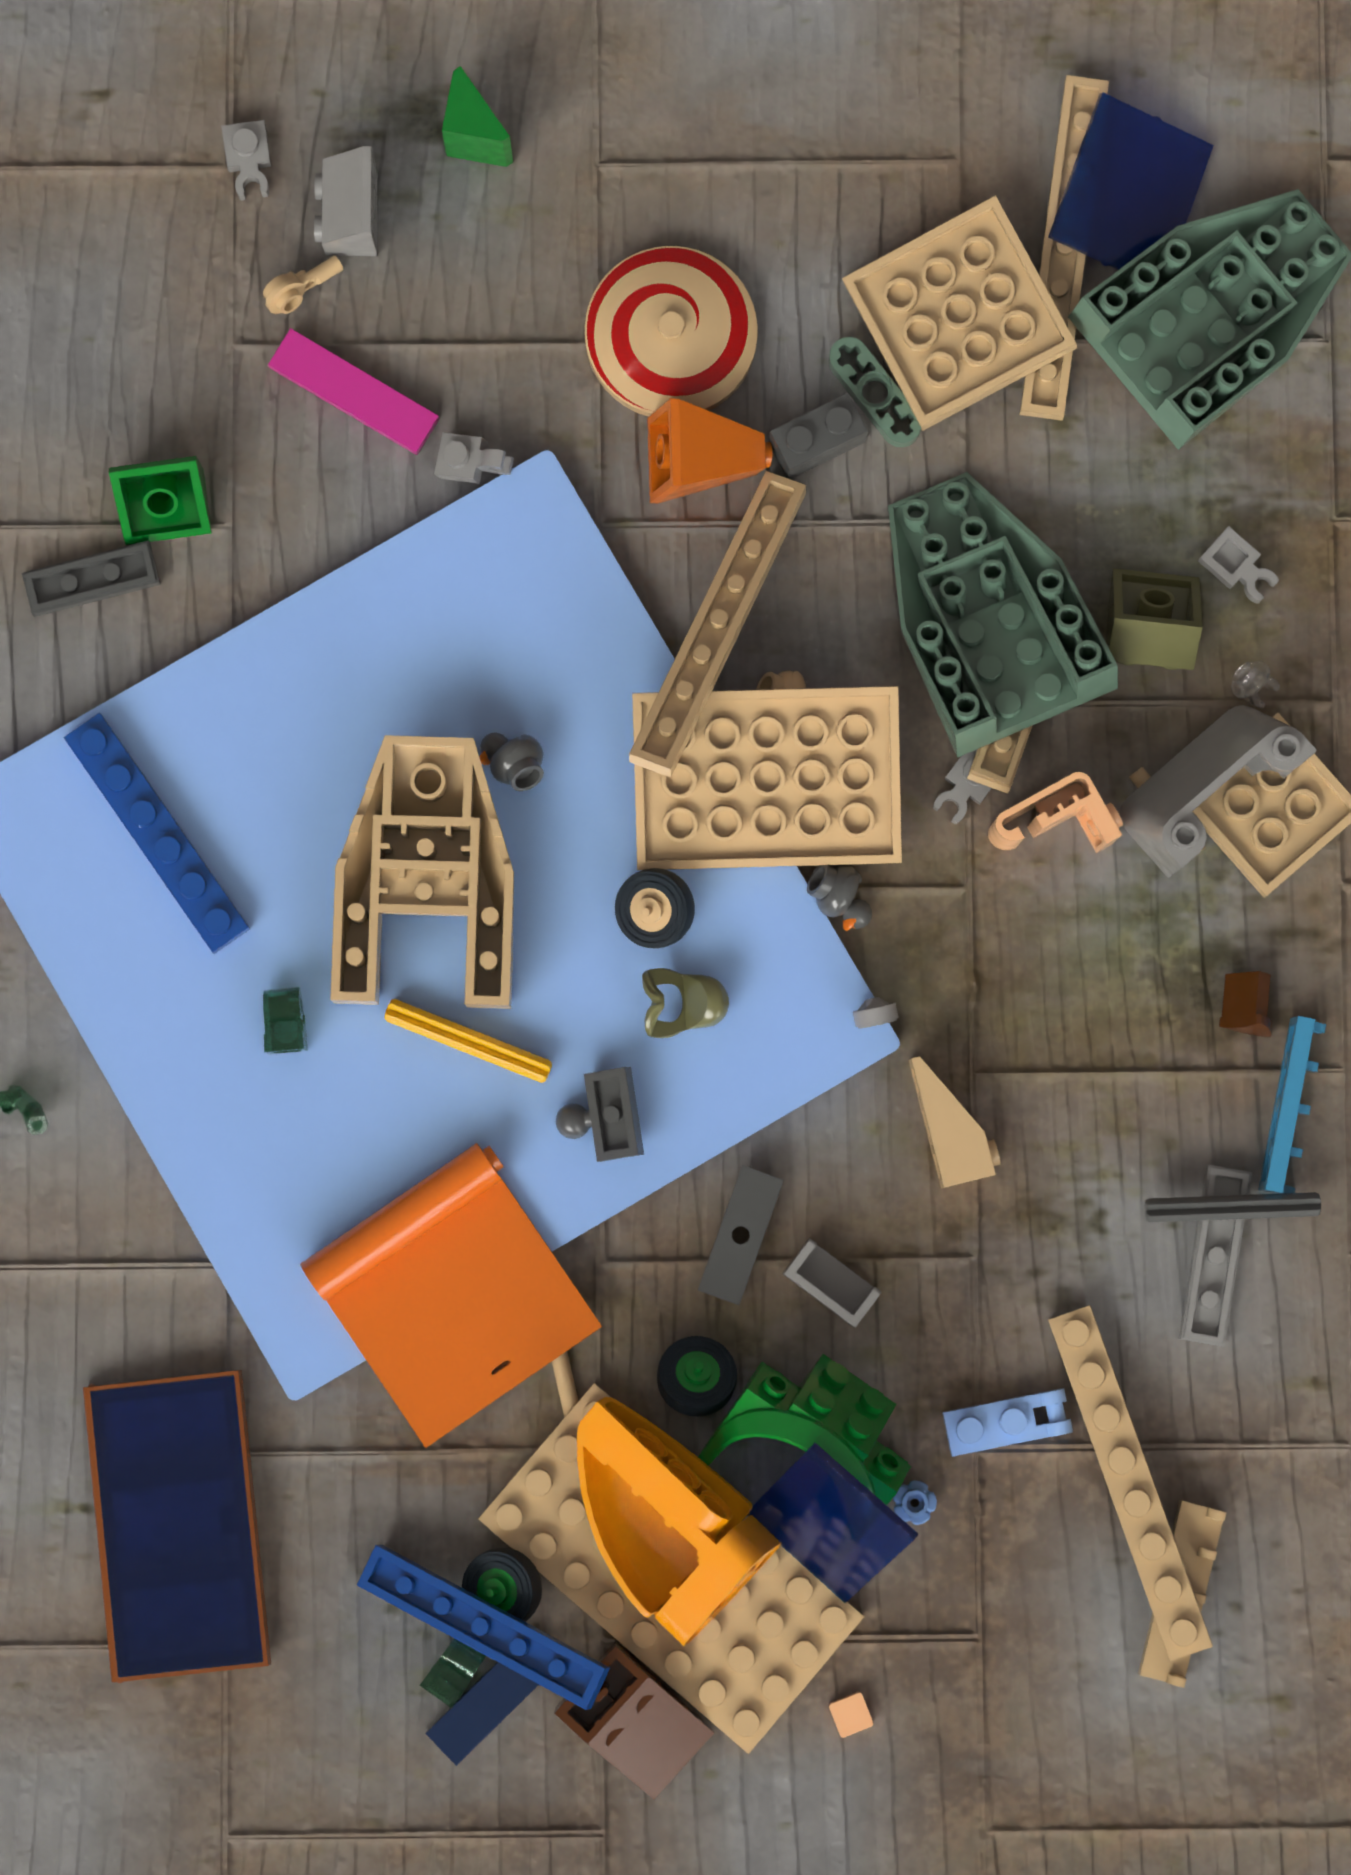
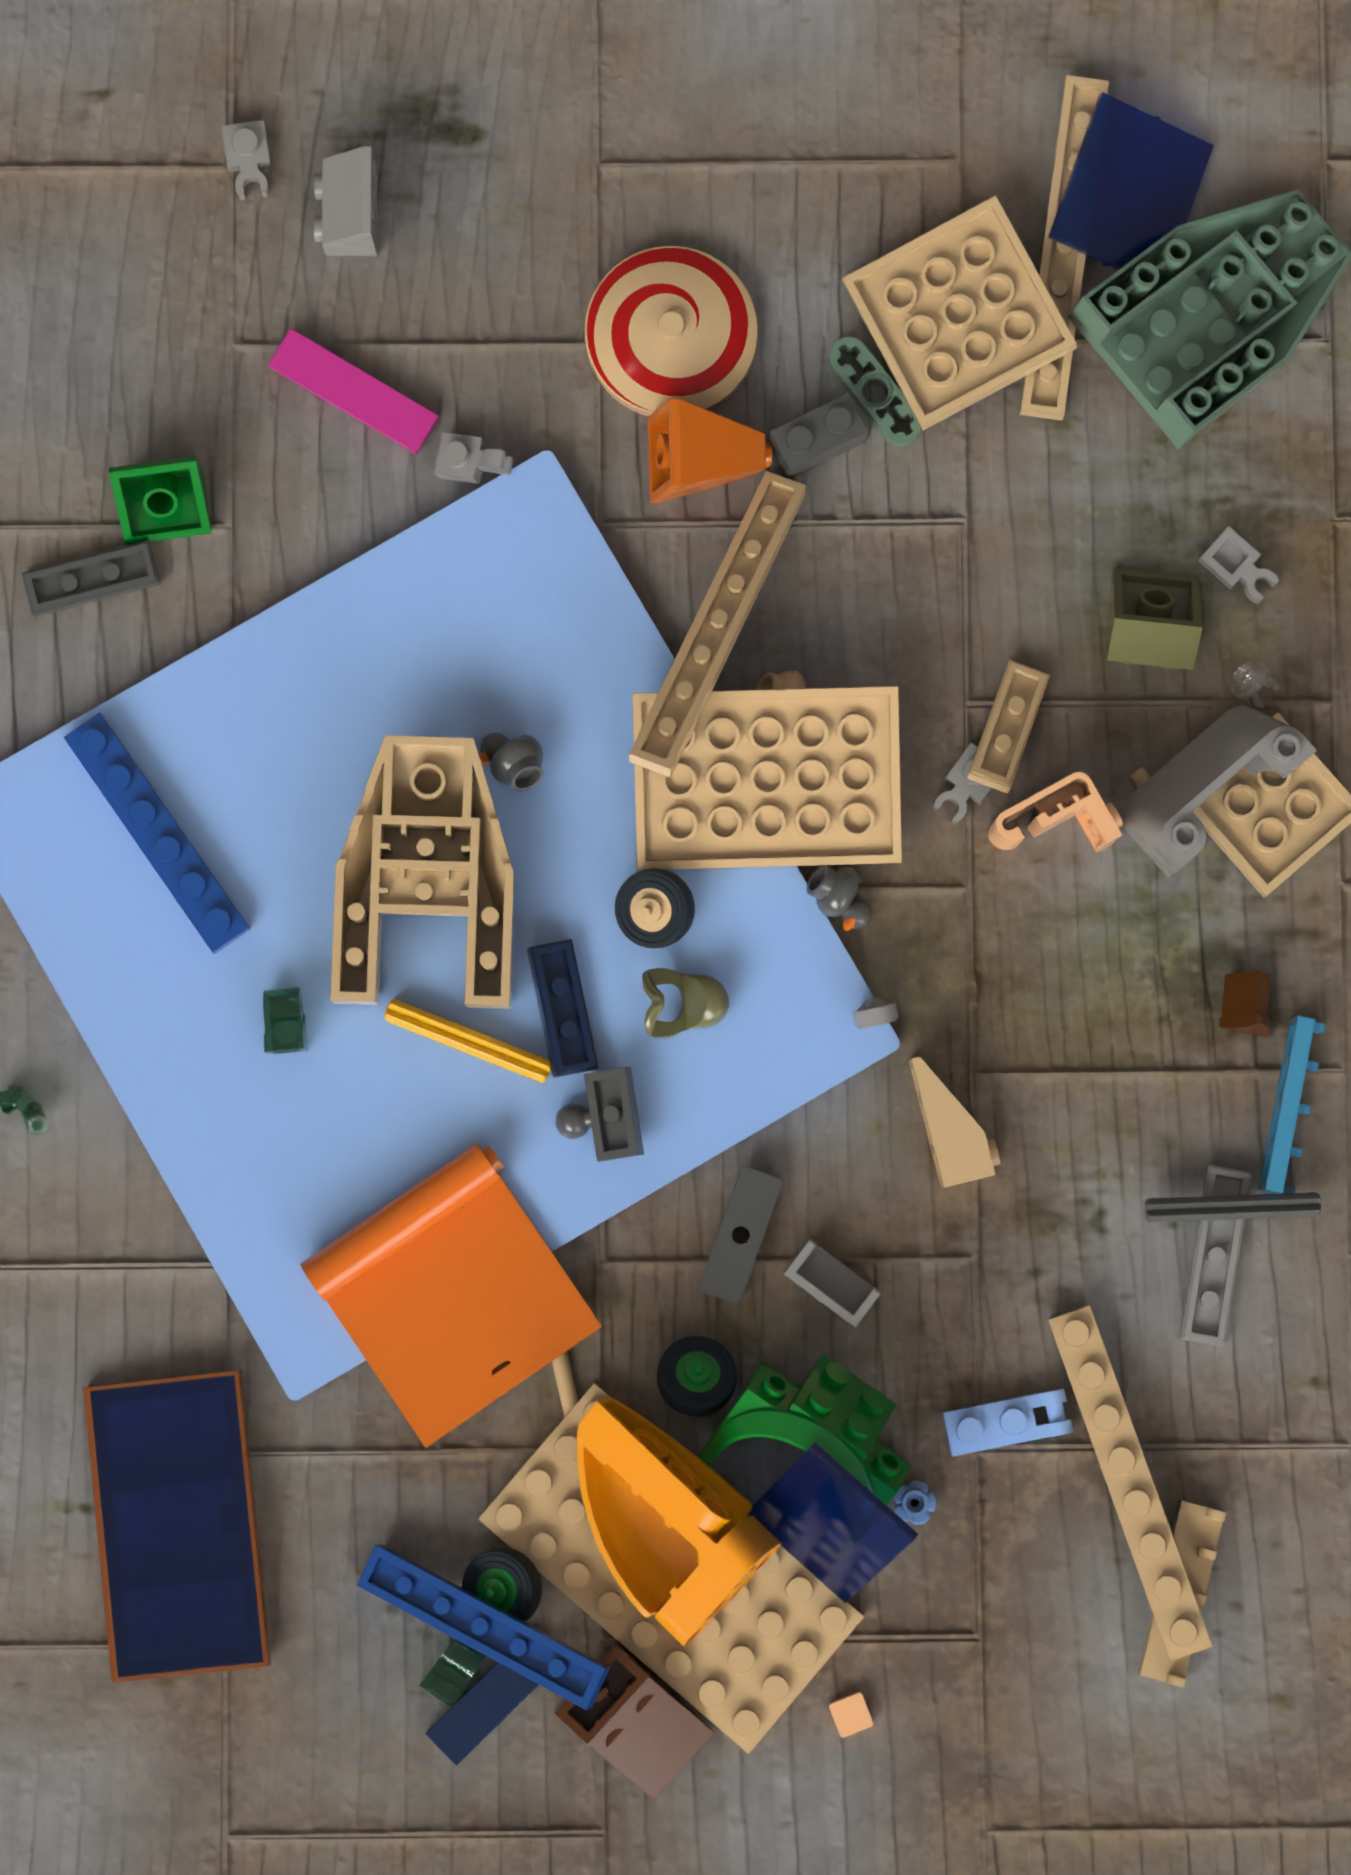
(286, 291): tan plate -> none
(471, 127): green slope -> none
(562, 1008): none -> dark blue tile
(991, 616): sand green wedge -> none

